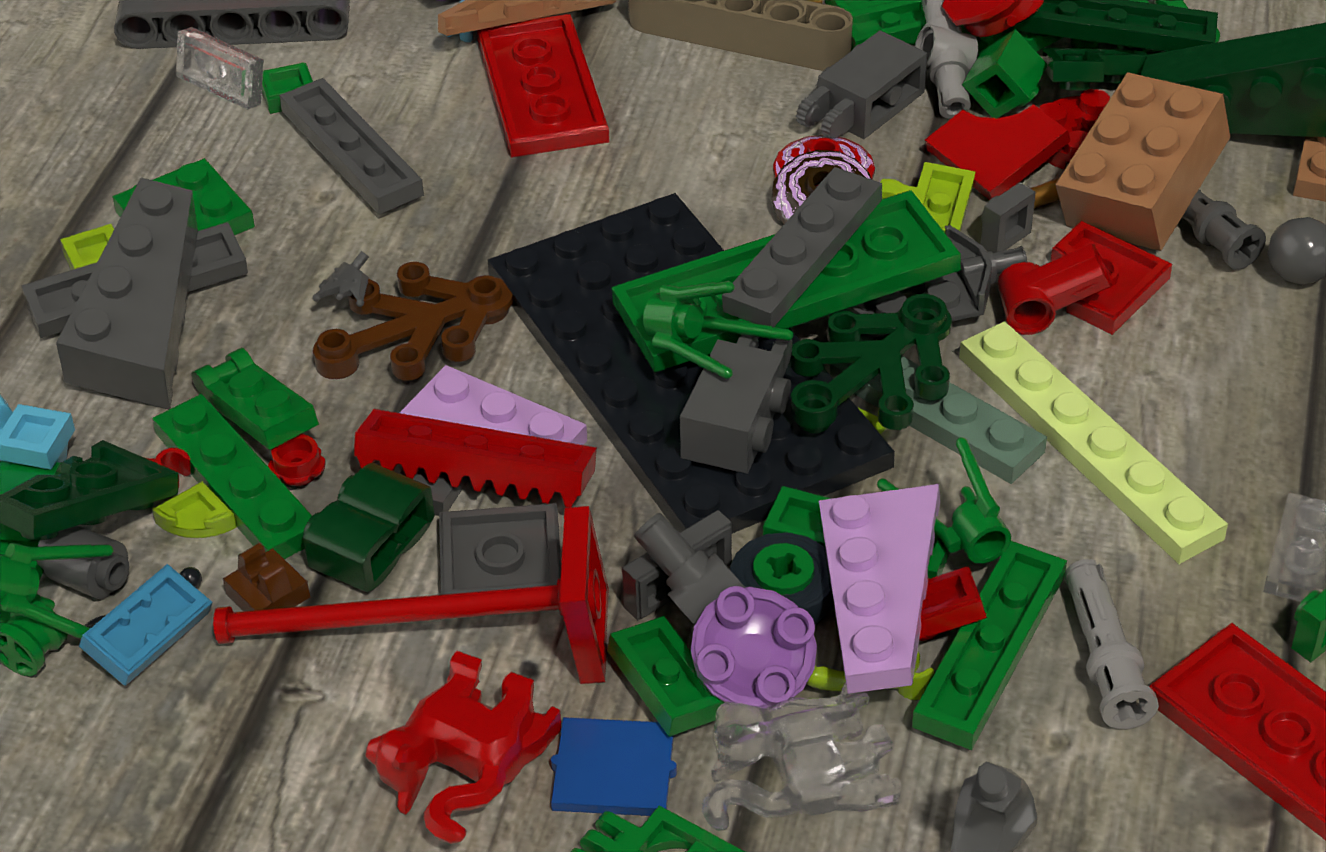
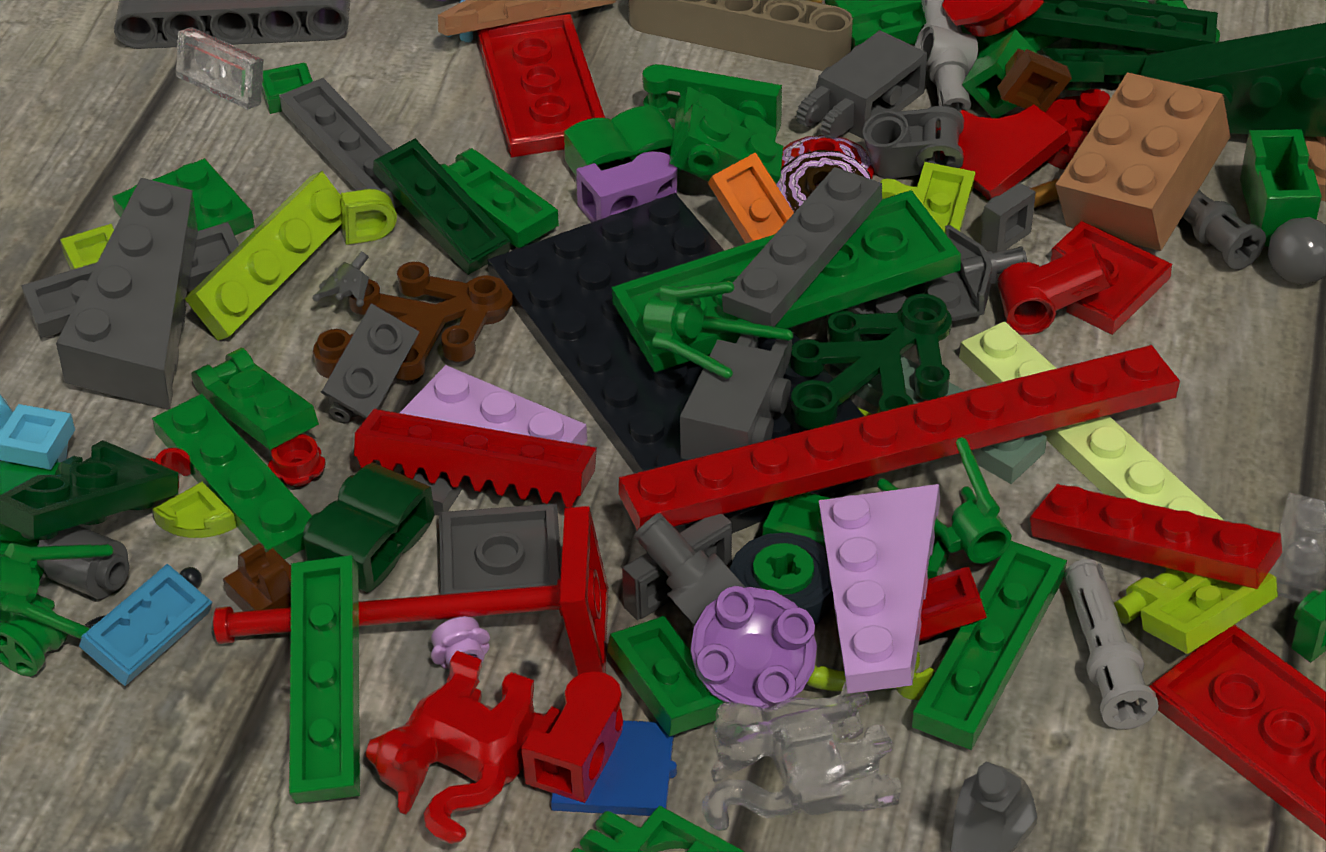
(267, 256): none -> lime plate
(324, 680): none -> green plate
(366, 215): none -> lime tile
(368, 364): none -> dark grey hinge
(441, 206): none -> dark green tile
(458, 635): none -> lavender plate
(504, 199): none -> green plate
(580, 740): none -> red leg
(617, 139): none -> green brick
(625, 185): none -> medium lavender leg
(715, 136): none -> green plate
(745, 95): none -> green plate
(751, 198): none -> orange plate
(897, 438): none -> red plate
(906, 139): none -> dark grey piece
(1033, 80): none -> reddish brown tile
(1157, 535): none -> red plate
(1190, 607): none -> lime plate
(1278, 179): none -> green brick

